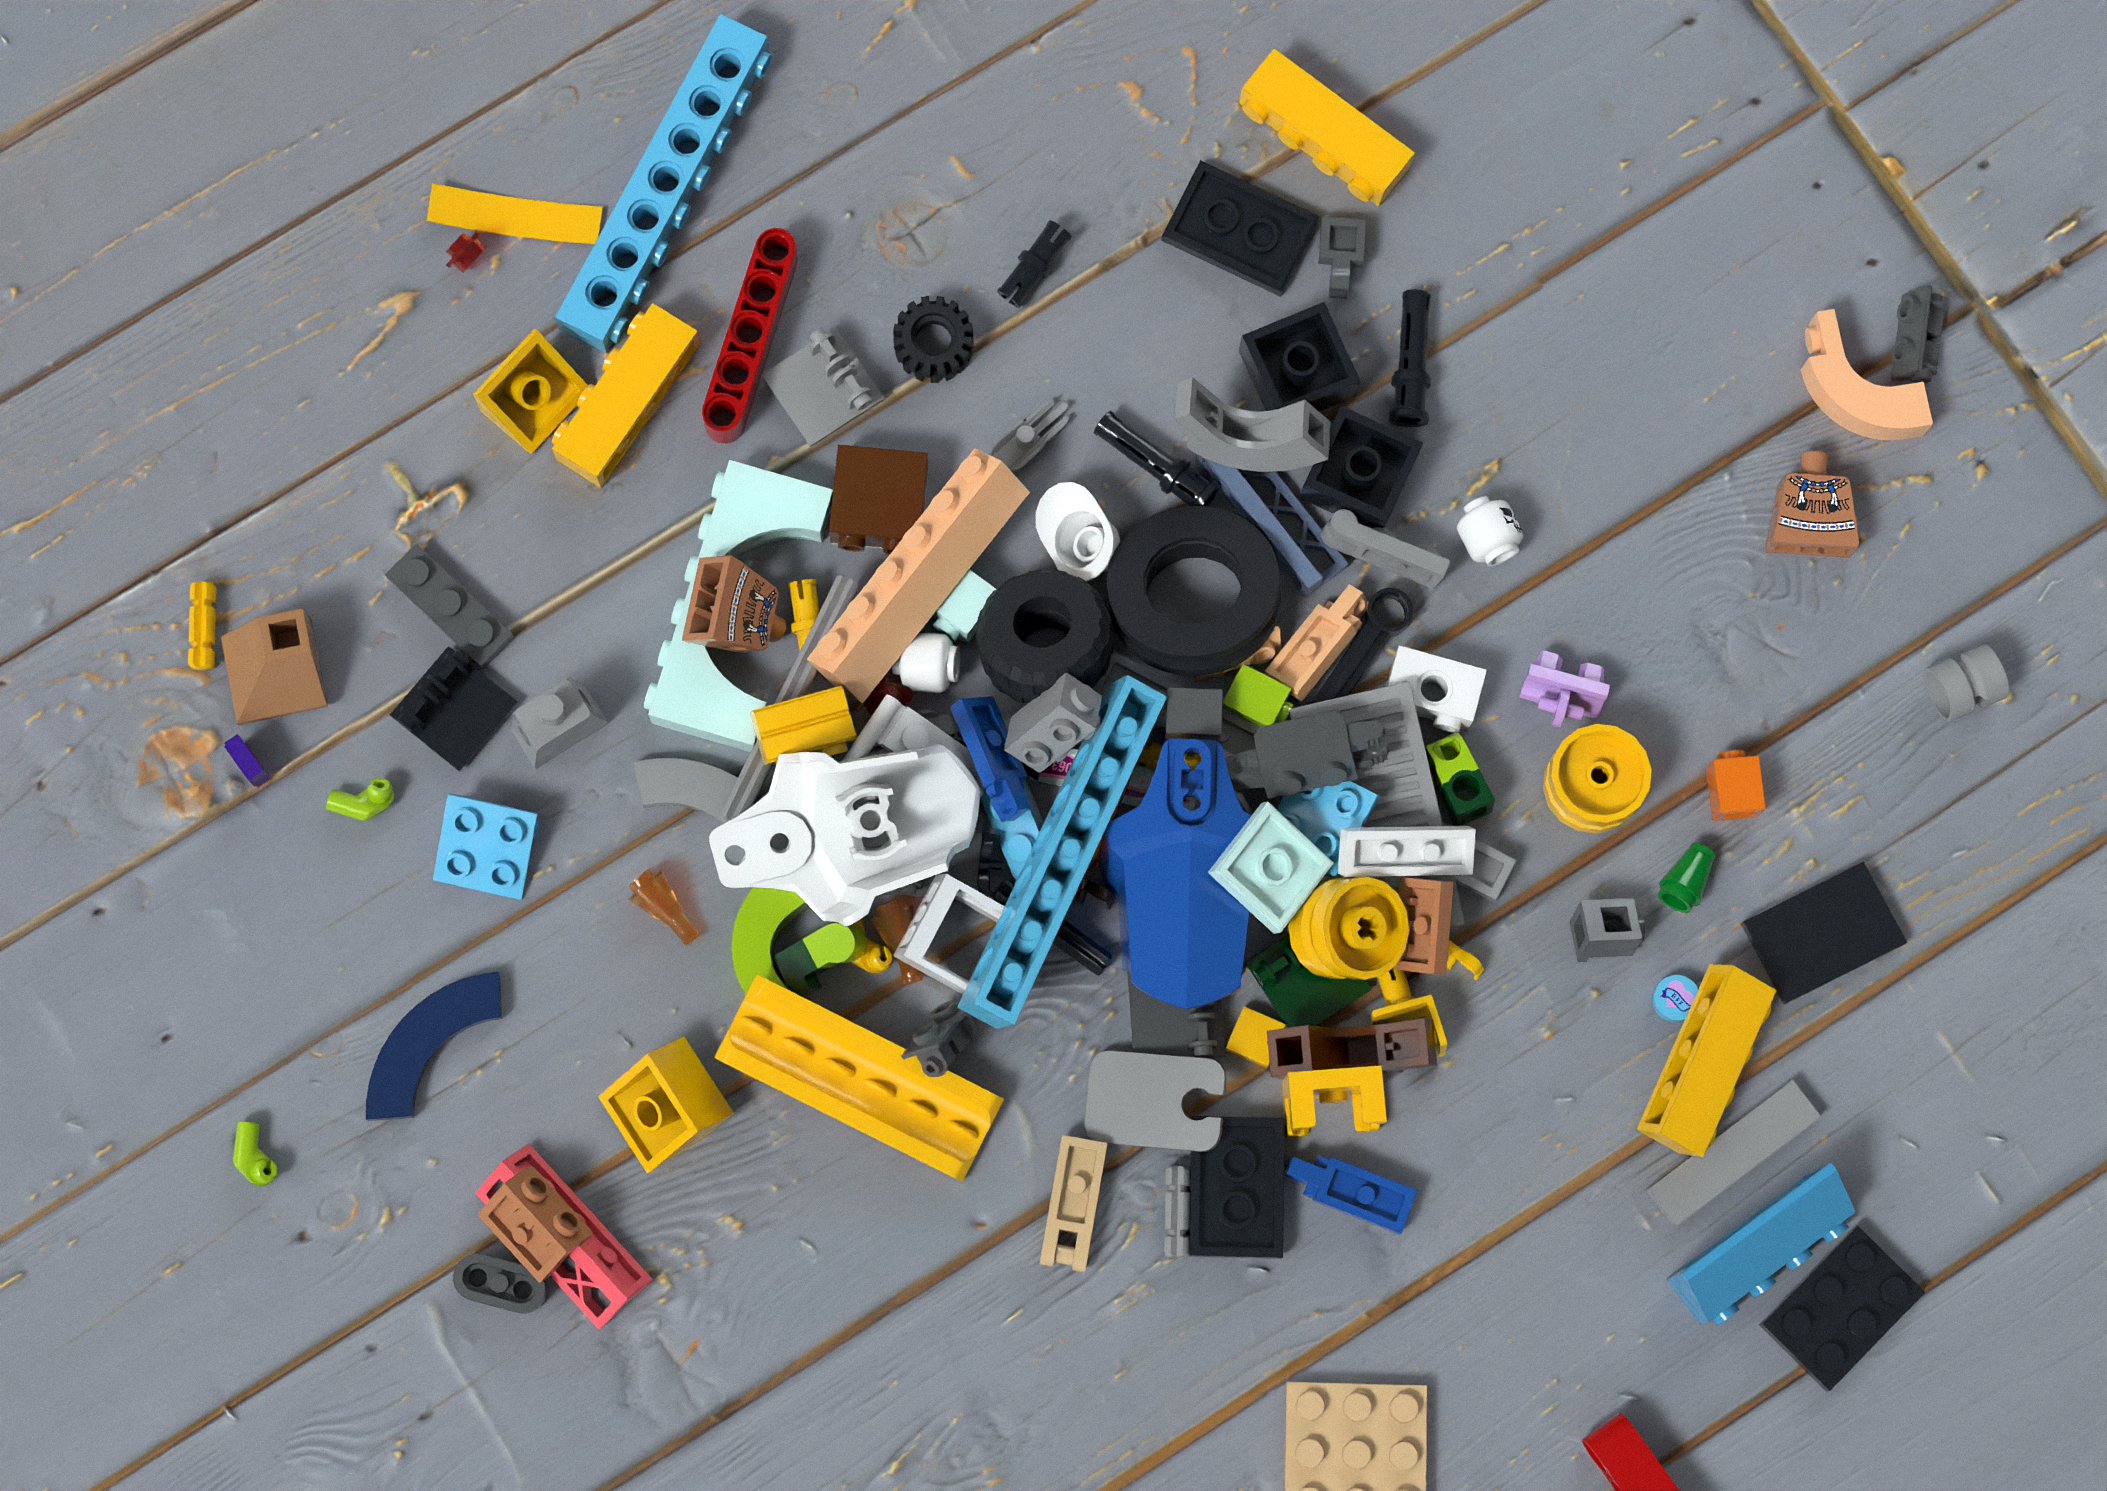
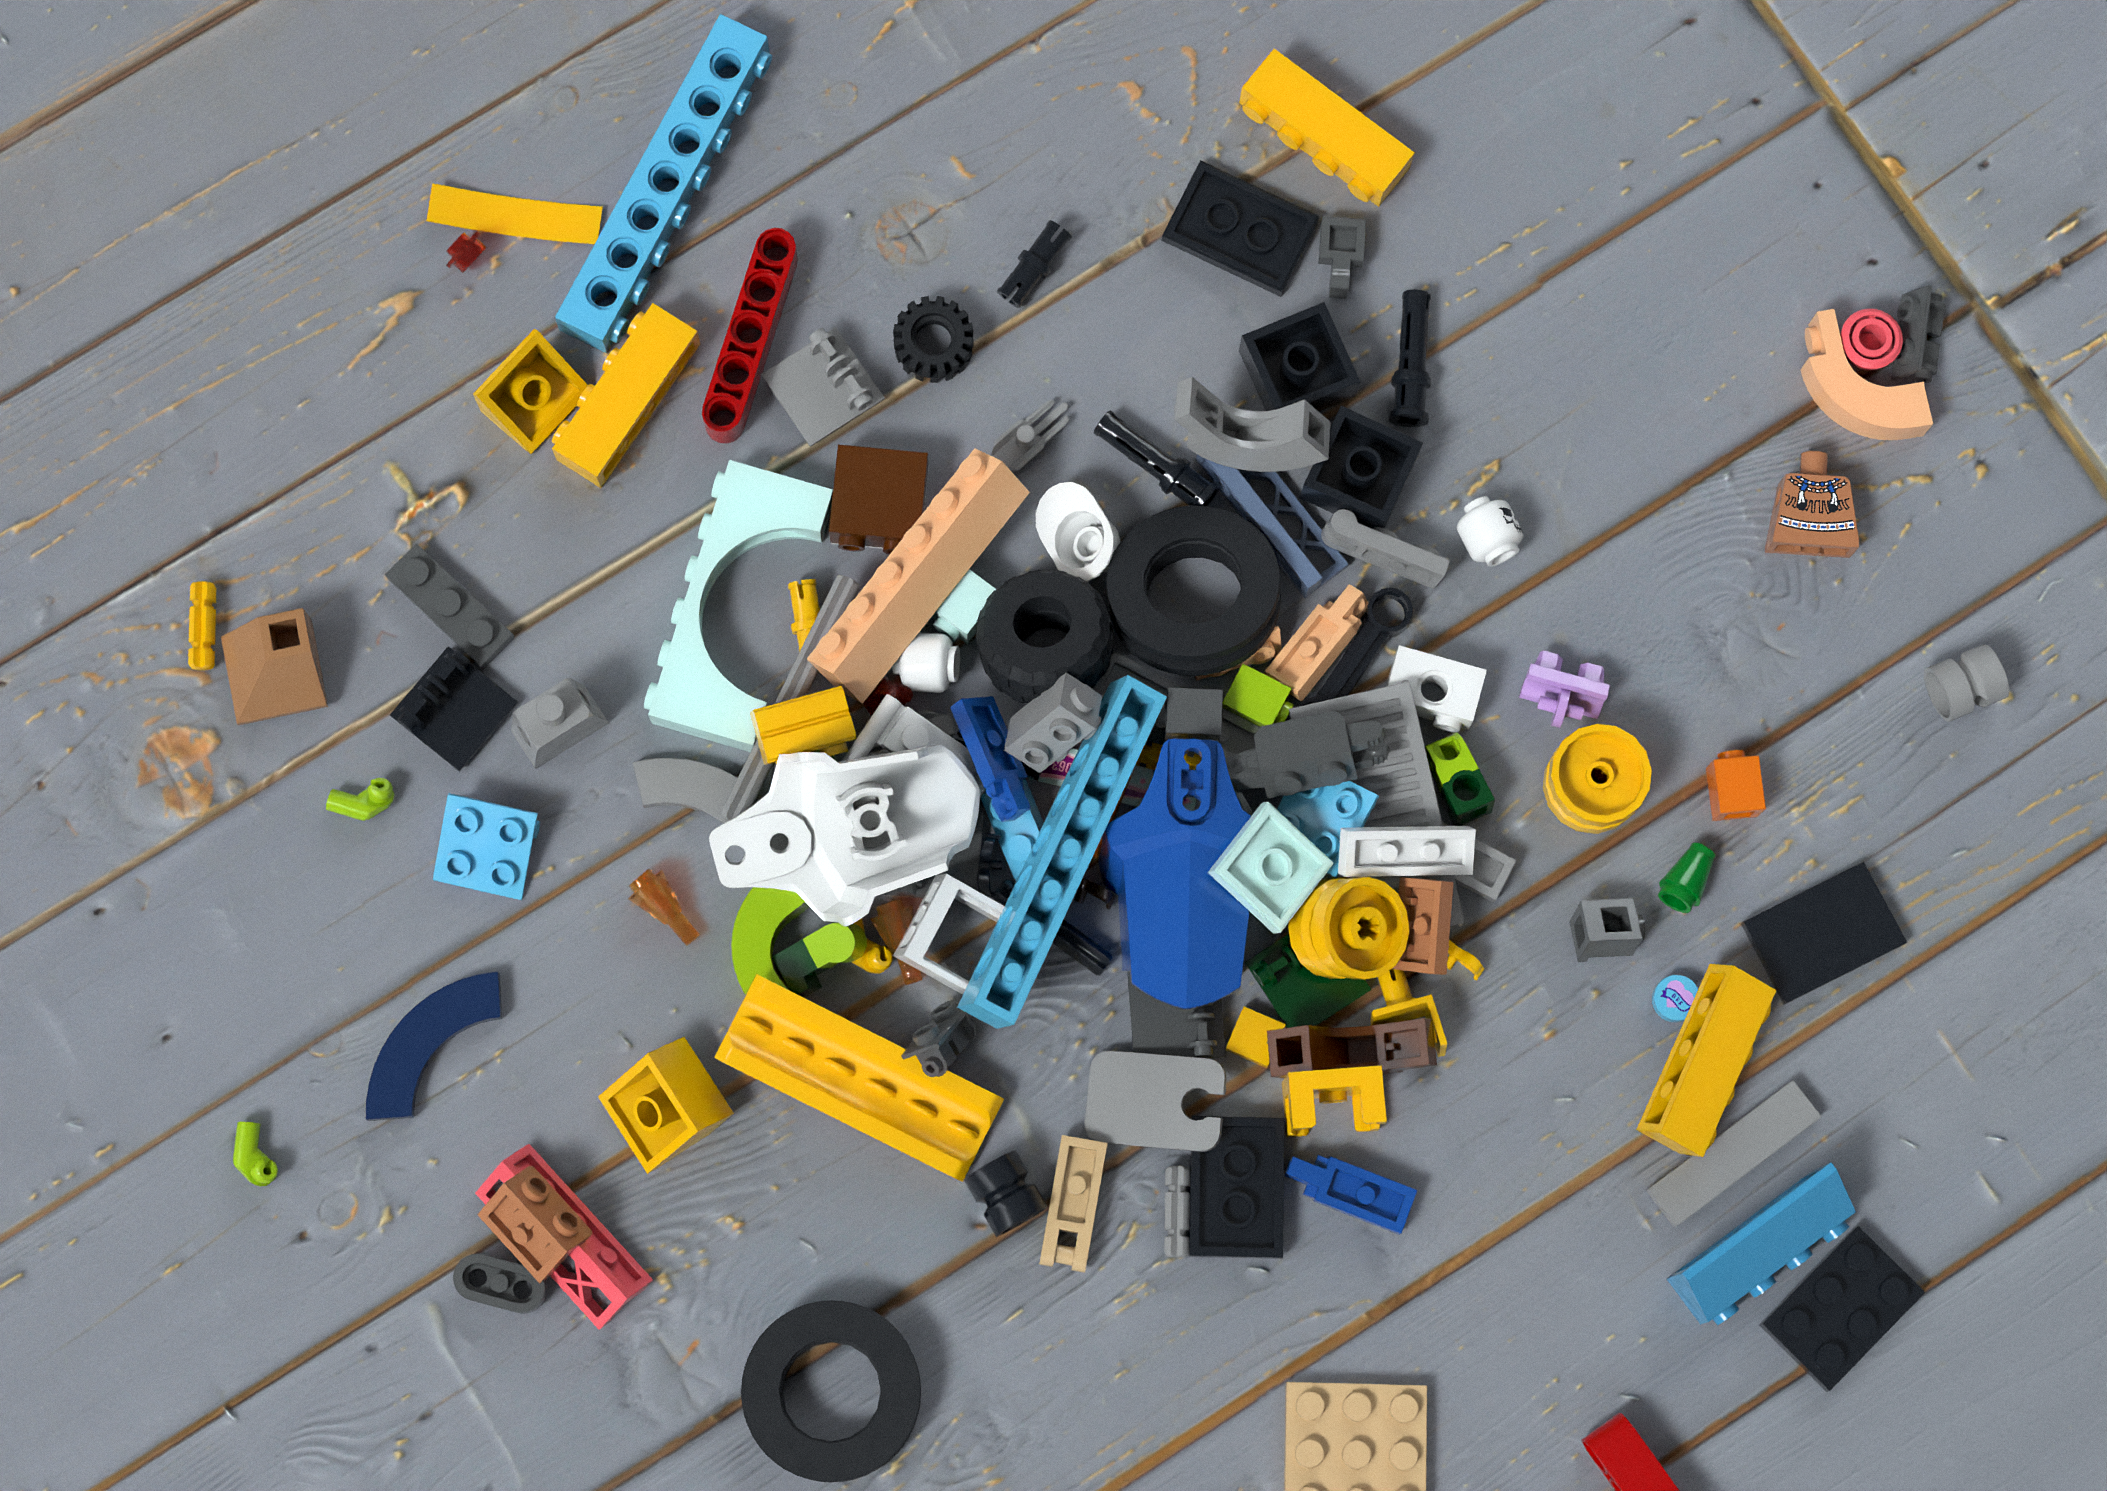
(246, 761): dark purple tile -> none
(732, 607): nougat torso -> none
(765, 1380): none -> black tyre
(1005, 1193): none -> black wheel
(1871, 339): none -> coral brick

